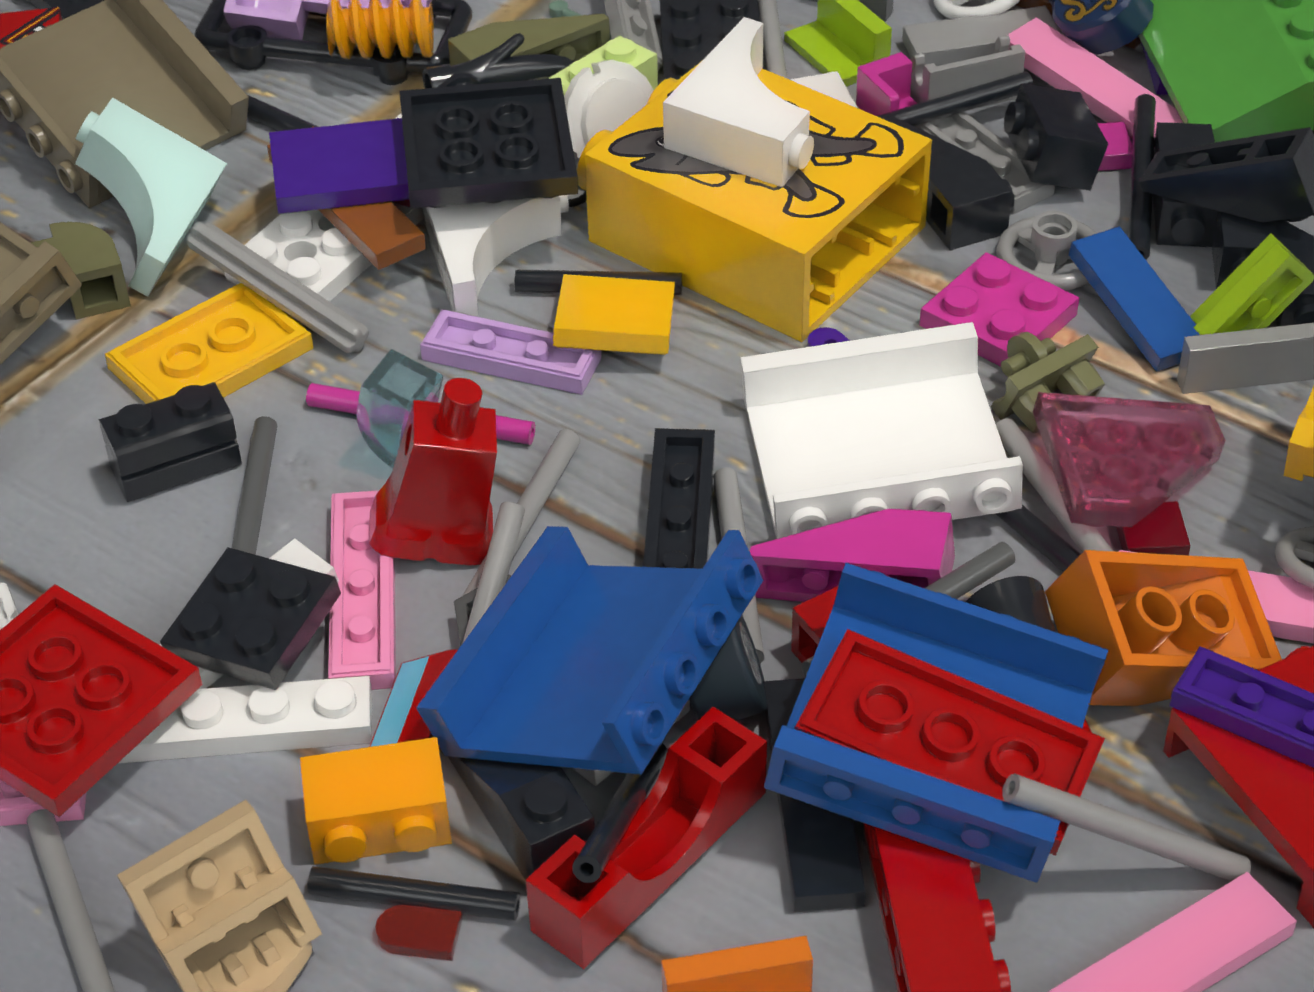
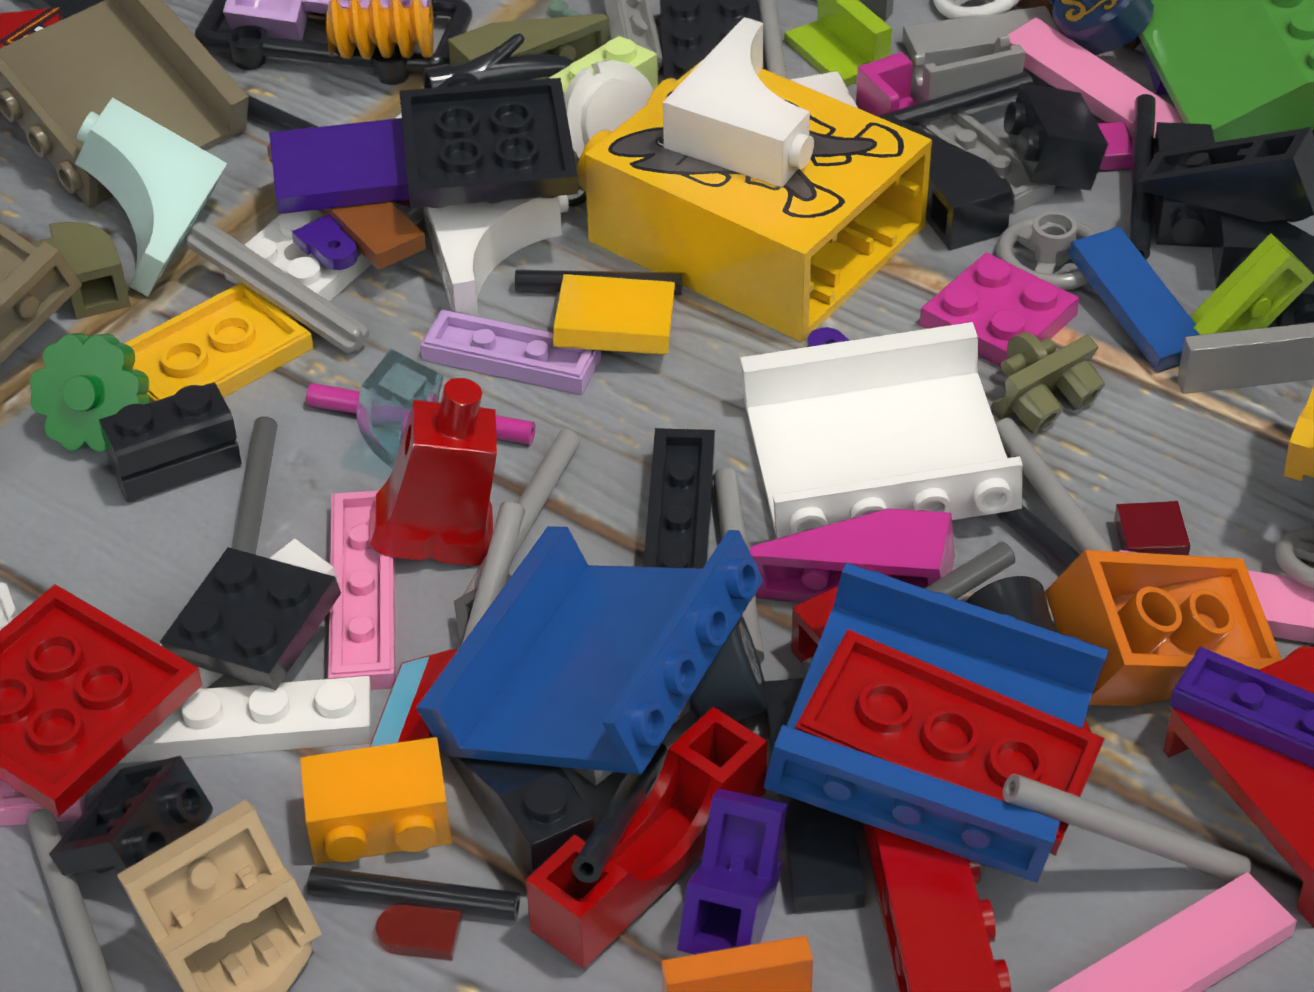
(83, 384): none -> green plant
(134, 818): none -> black bracket
(327, 243): none -> dark purple piece
(738, 874): none -> dark purple brick
(1123, 455): clear pink plate -> none

